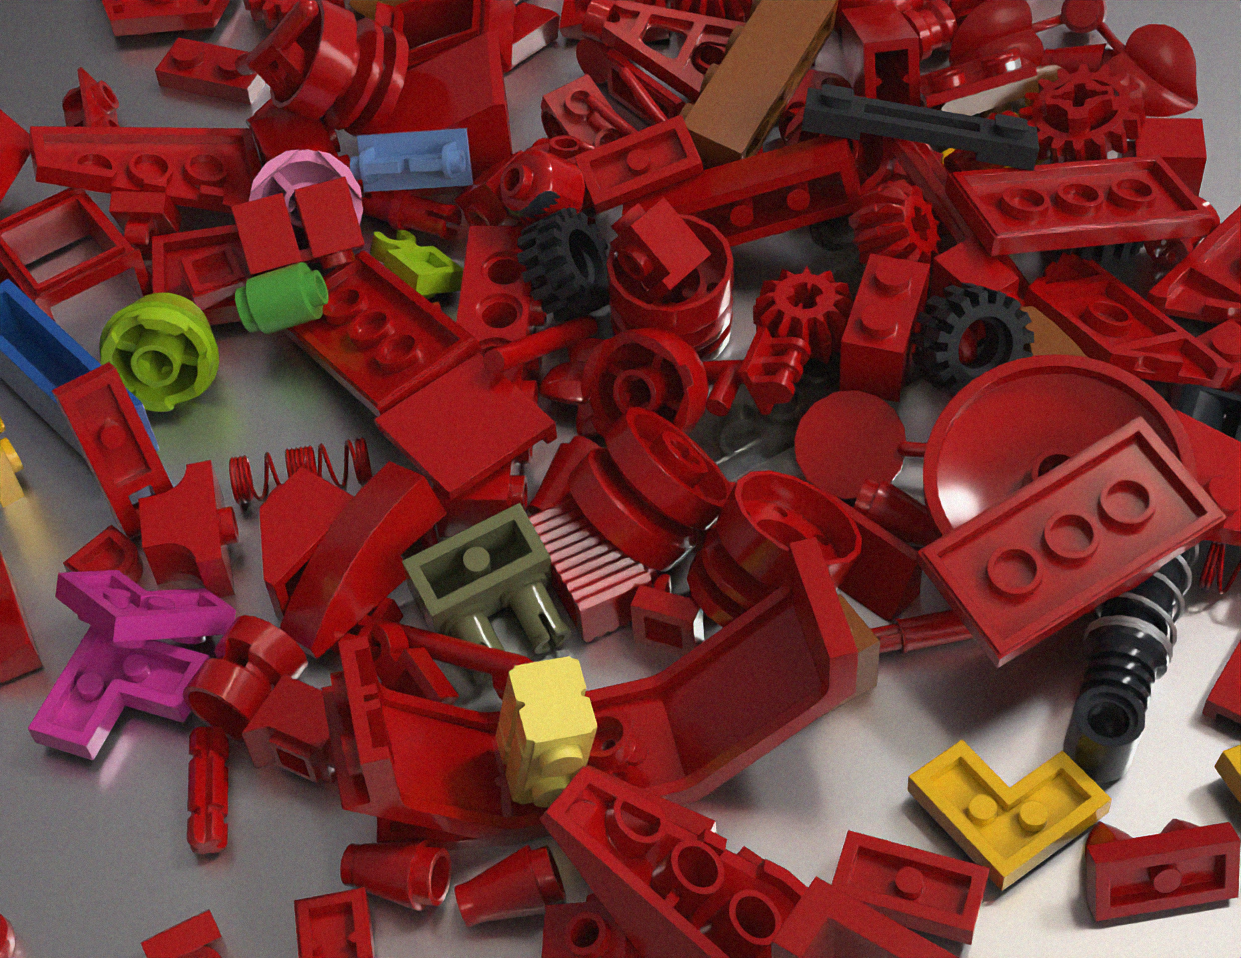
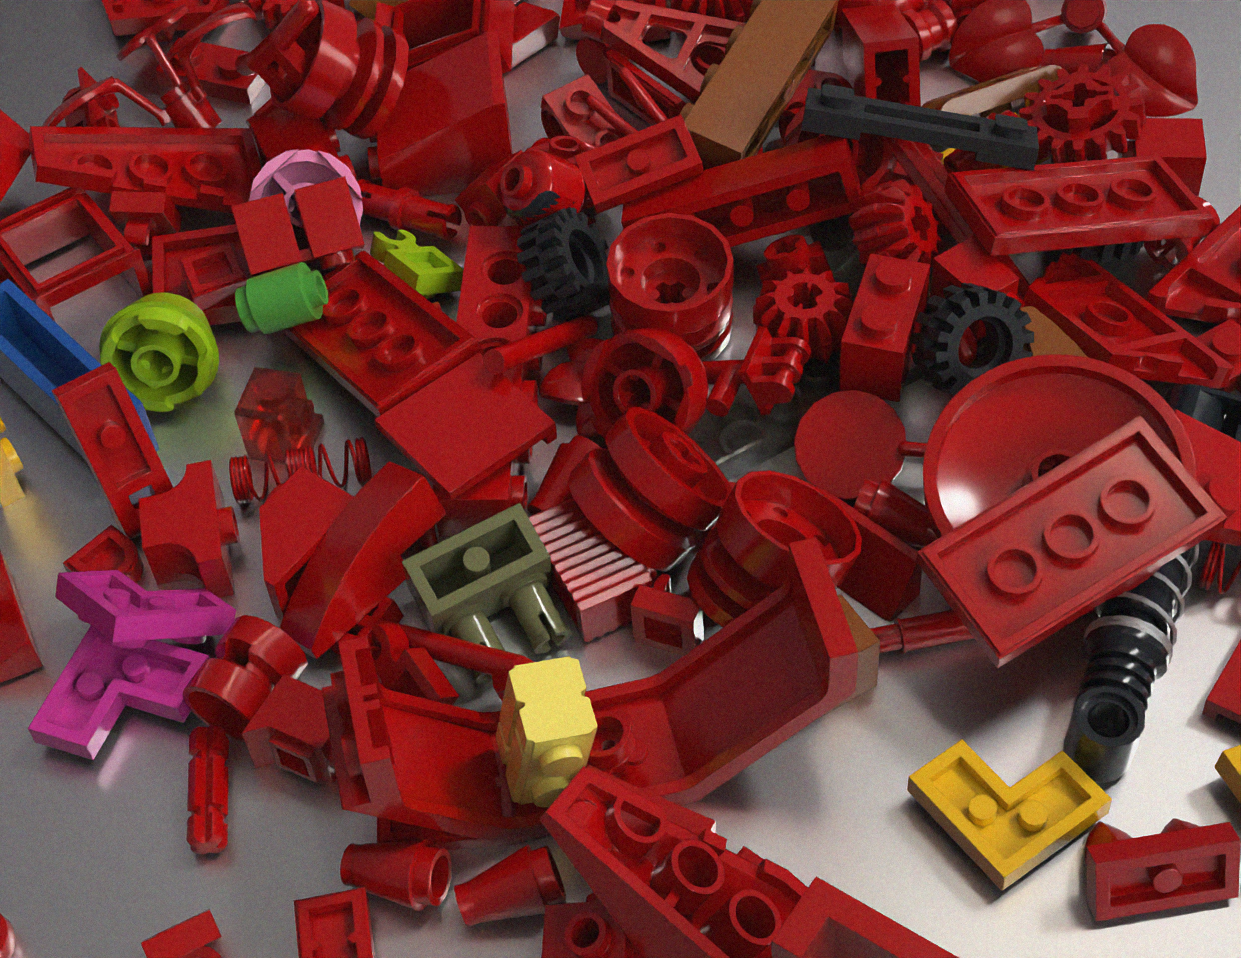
(186, 101): none -> red plant
(276, 415): none -> clear red brick
(413, 160): medium blue hinge -> none
(656, 247): red brick -> none
(793, 255): none -> red gear
(913, 885): red plate -> none
(975, 76): red piece -> none

